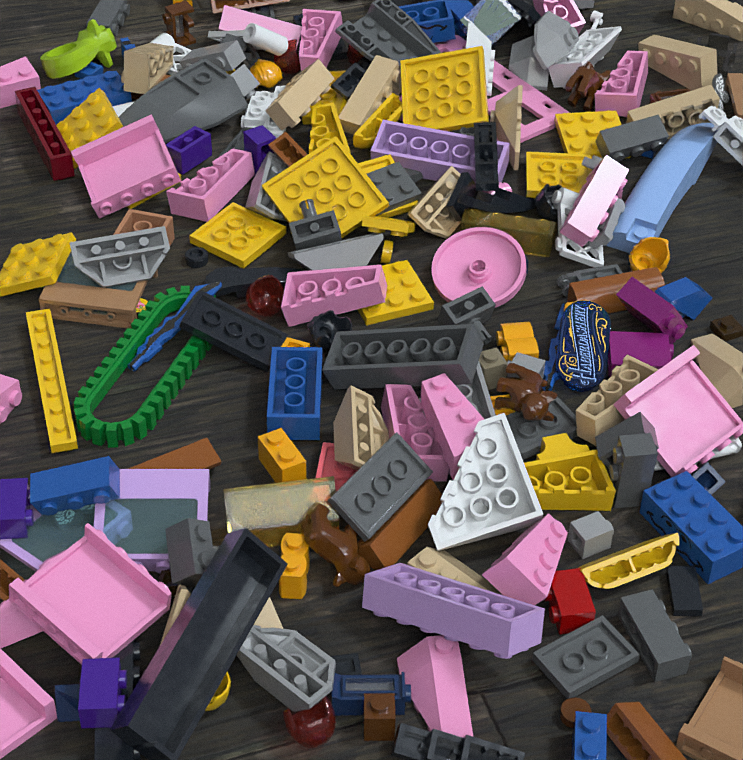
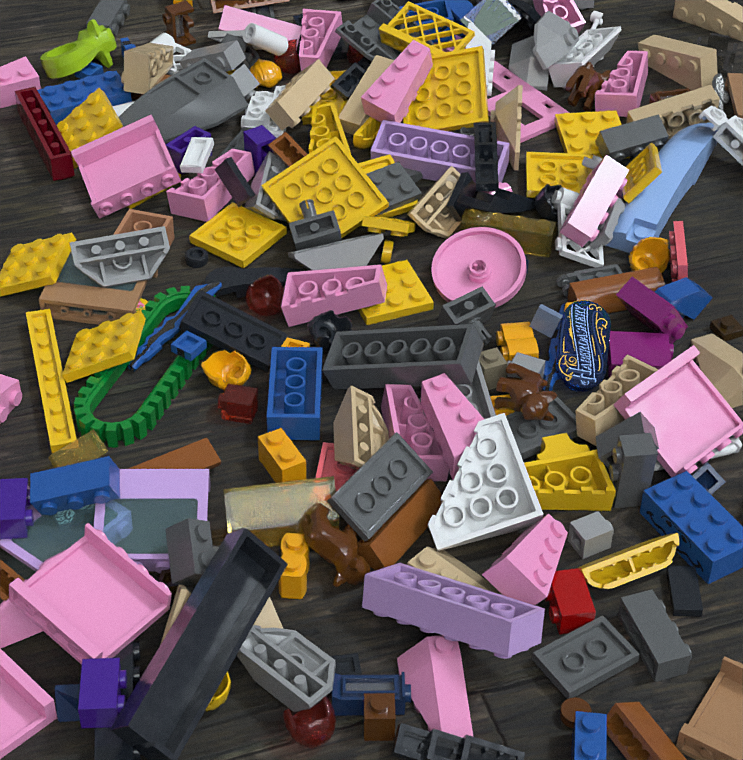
(81, 450): none -> clear yellow plate
(104, 346): none -> yellow plate
(188, 345): none -> blue plate
(197, 155): none -> white tile
(226, 368): none -> light orange hair
(234, 182): none -> black tile
(238, 403): none -> clear red brick
(398, 85): none -> bright pink wedge
(401, 39): none -> yellow fence
(546, 320): none -> sand blue tile
(641, 172): none -> yellow tile
(678, 254): none -> coral plate

